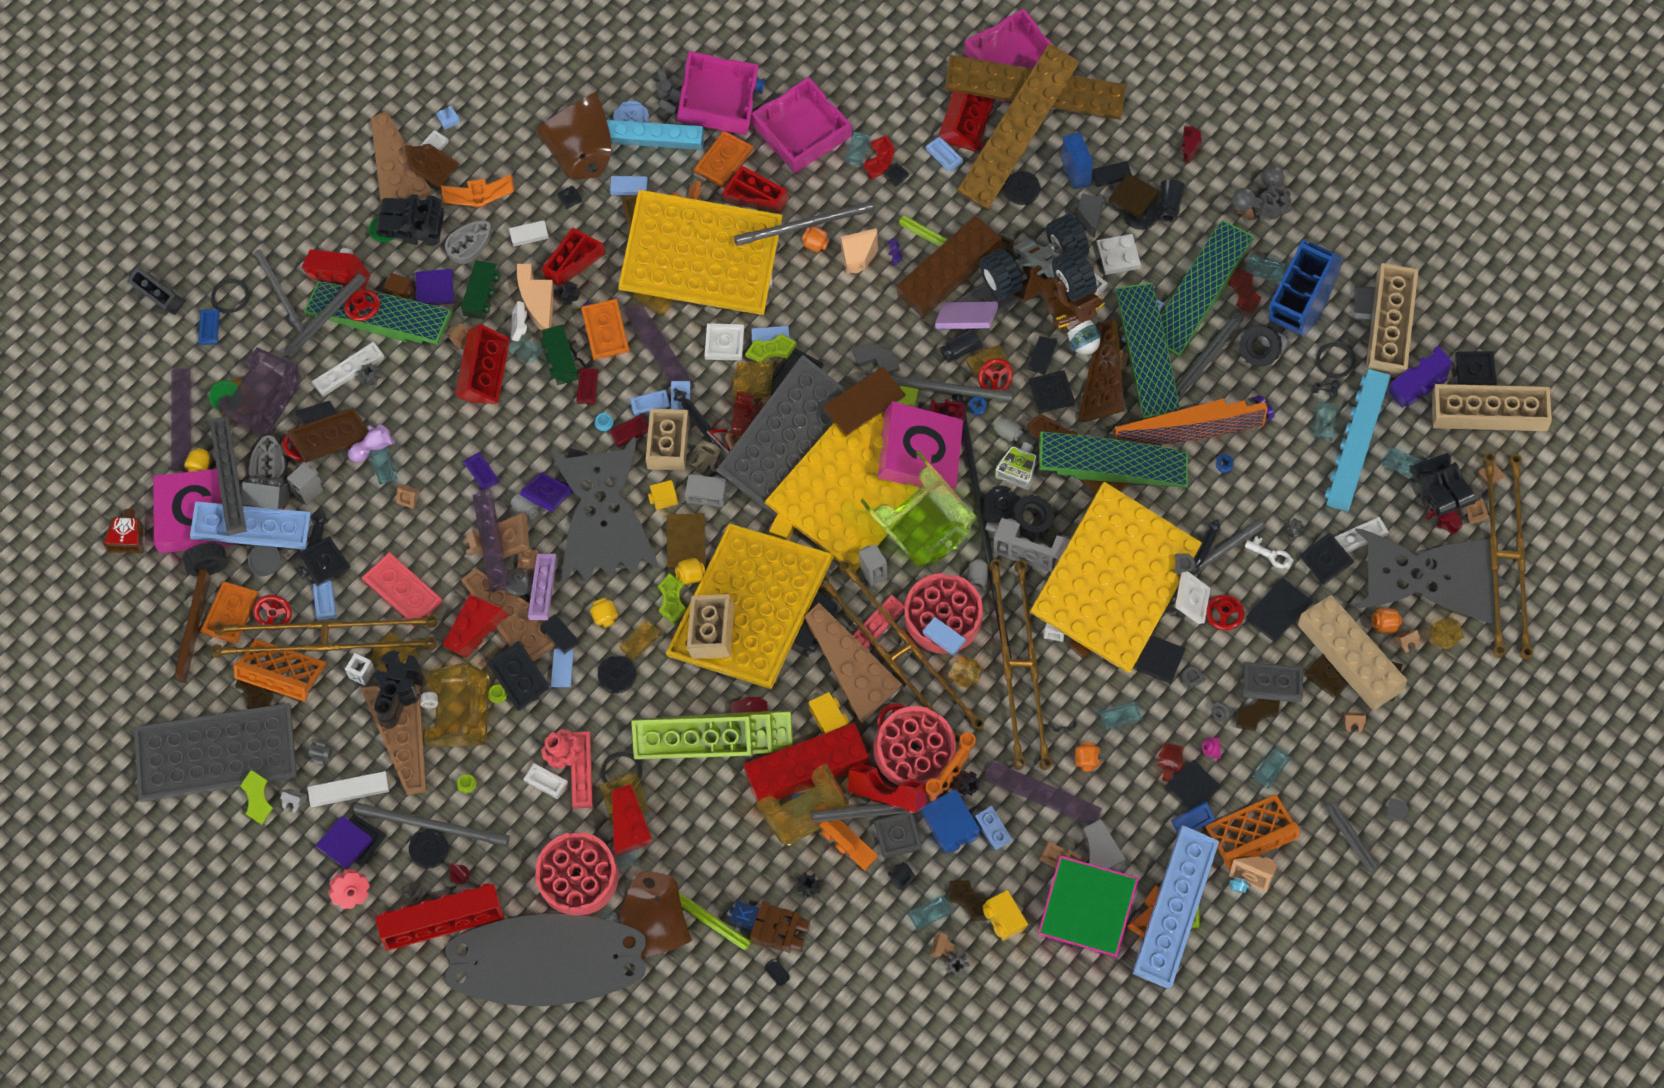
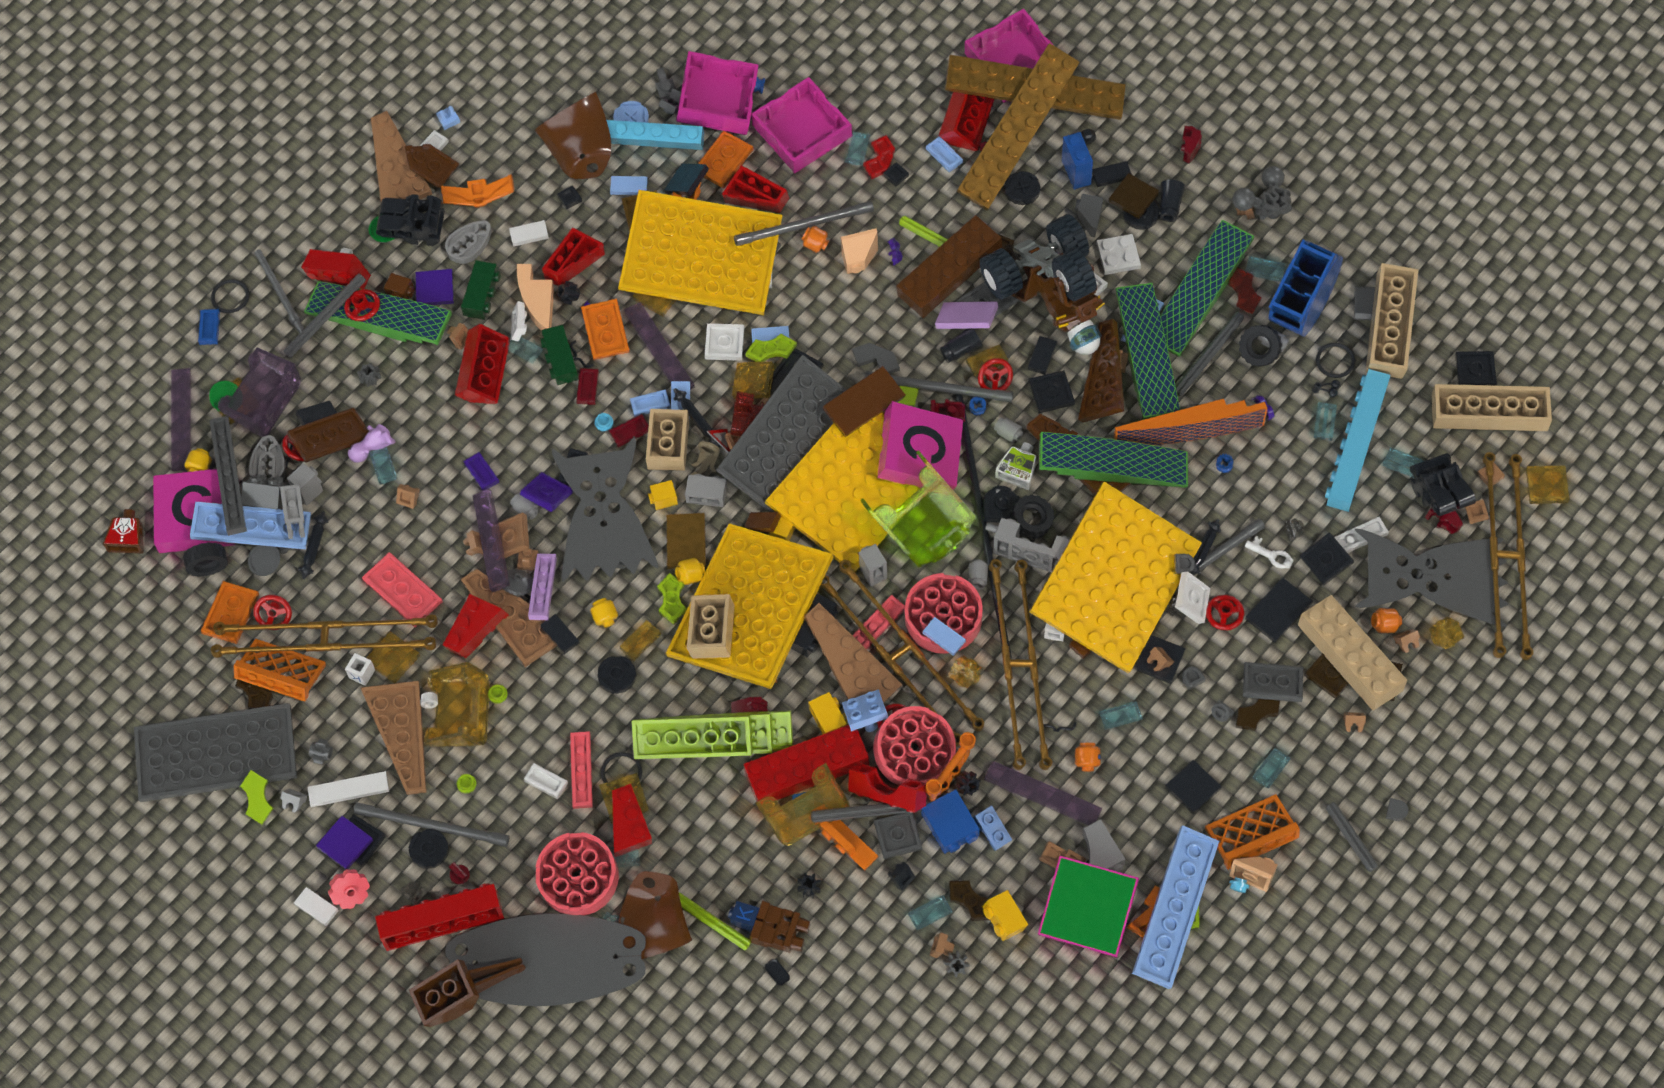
(156, 290): black brick -> none
(192, 626): reddish brown tile -> none
(292, 508): none -> light grey hinge
(316, 906): none -> white tile
(323, 561): black plate -> none
(324, 601): light blue tile -> none
(347, 369): white tile -> none
(396, 687): black connector -> none
(452, 989): none -> reddish brown slope
(519, 676): black plate -> none
(561, 749): coral plant -> none
(562, 668): light blue tile -> none
(686, 179): none -> black tile
(762, 521): none -> reddish brown tile
(865, 711): none -> light blue plate
(1089, 136): none -> black tile
(1161, 656): none -> medium nougat tile
(1170, 760): clear red piece -> none
(1194, 818): blue tile -> none
(1212, 748): dark pink plate -> none
(1421, 379): dark purple wedge -> none
(1547, 484): none -> clear yellow plate

